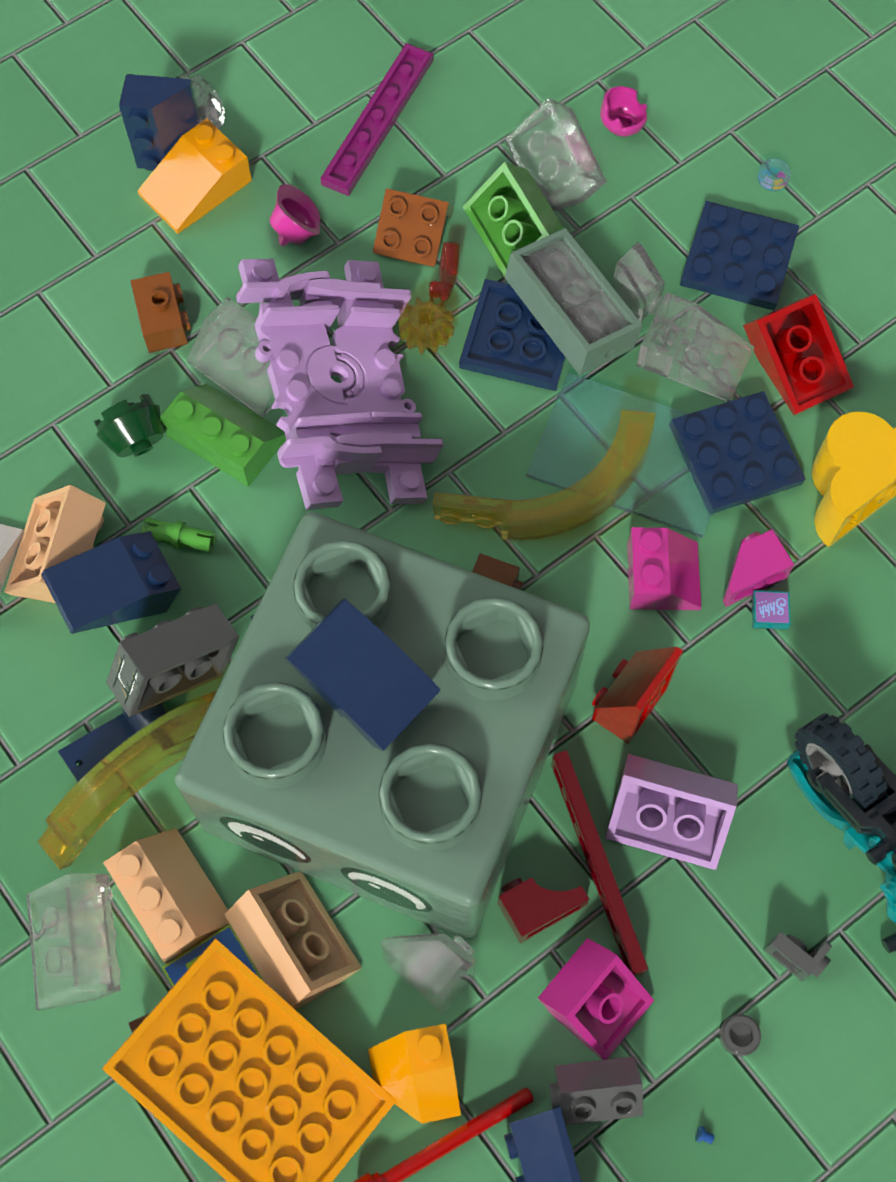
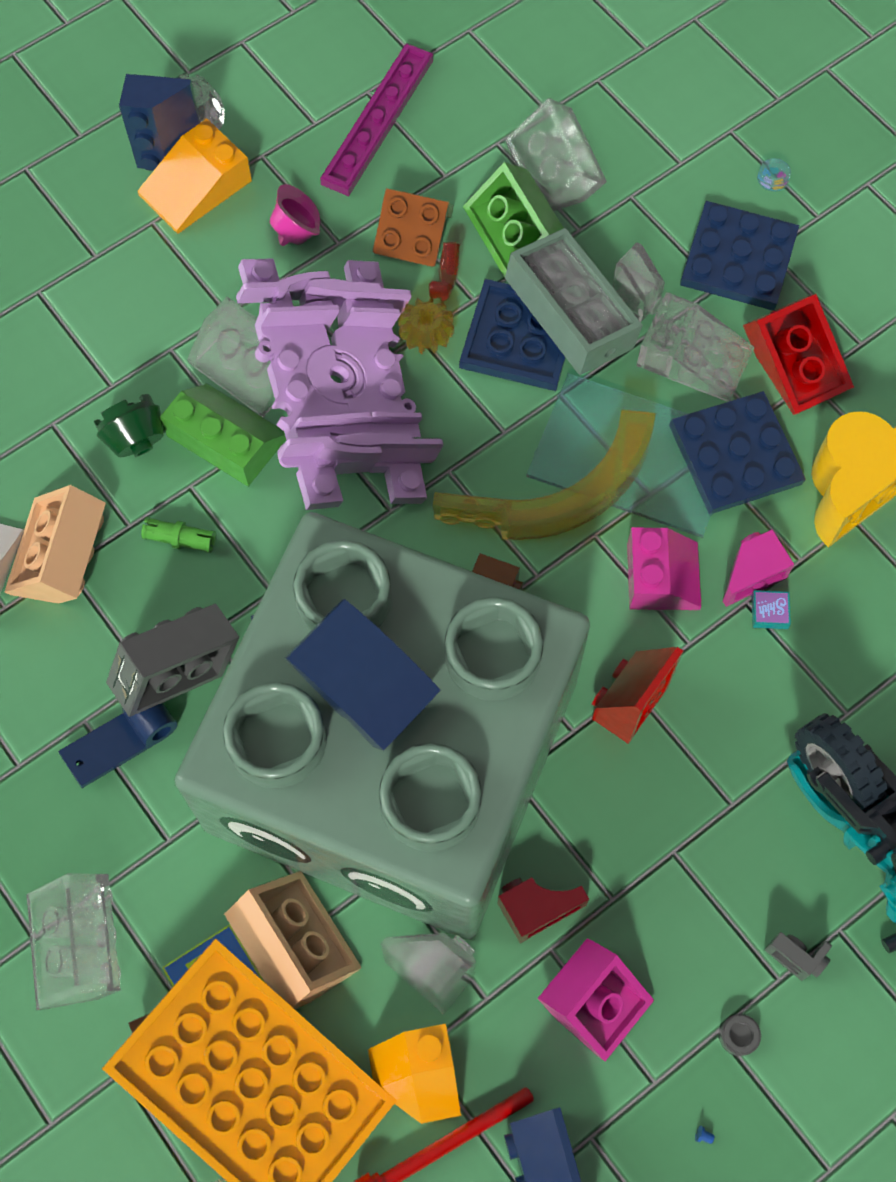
(112, 583): dark blue slope -> none
(119, 778): clear yellow arch -> none
(159, 311): dark orange brick -> none
(168, 893): light nougat slope -> none
(597, 1090): dark grey brick -> none
(598, 864): dark red tile -> none
(622, 111): dark pink hair -> none
(672, 811): lavender slope -> none

